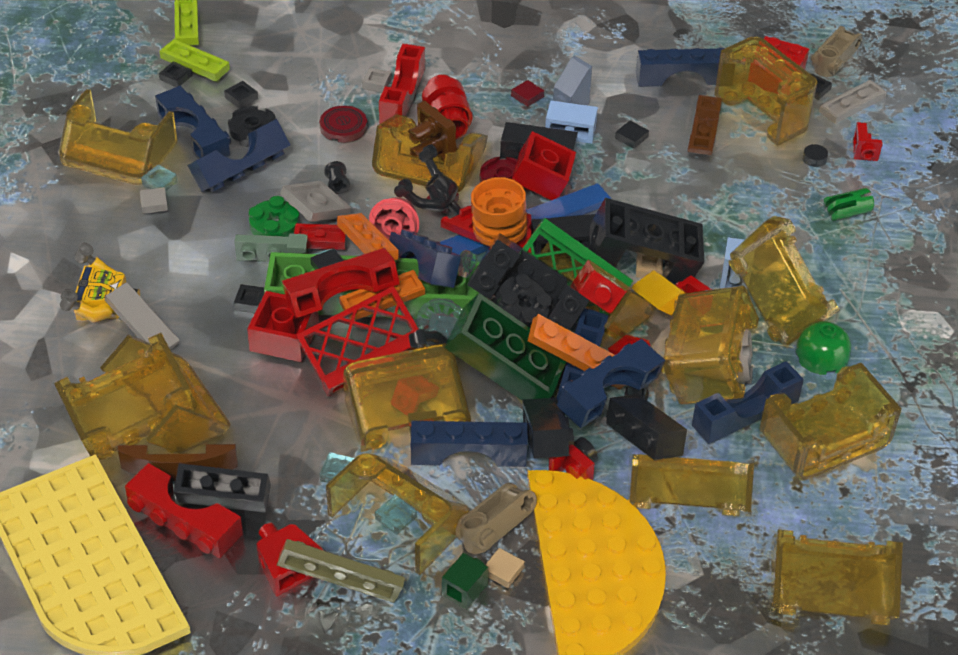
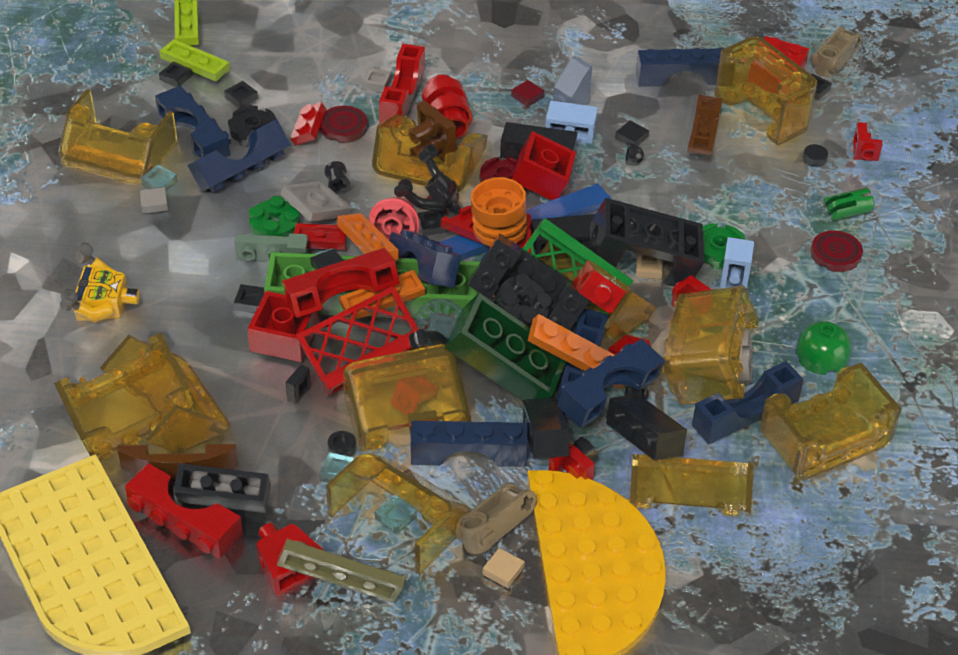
(139, 315): light grey tile -> none
(298, 384): none -> black tile
(308, 123): none -> red plate
(342, 443): none -> black tile
(431, 222): none -> black tile
(465, 580): dark green brick -> none
(467, 263): clear light blue tile -> none
(634, 155): none -> black hinge
(658, 291): yellow slope -> none
(717, 235): none -> green plate
(780, 280): clear yellow windscreen -> none
(836, 250): none -> dark red tile
(836, 577): clear yellow windscreen -> none
(852, 101): light grey tile -> none

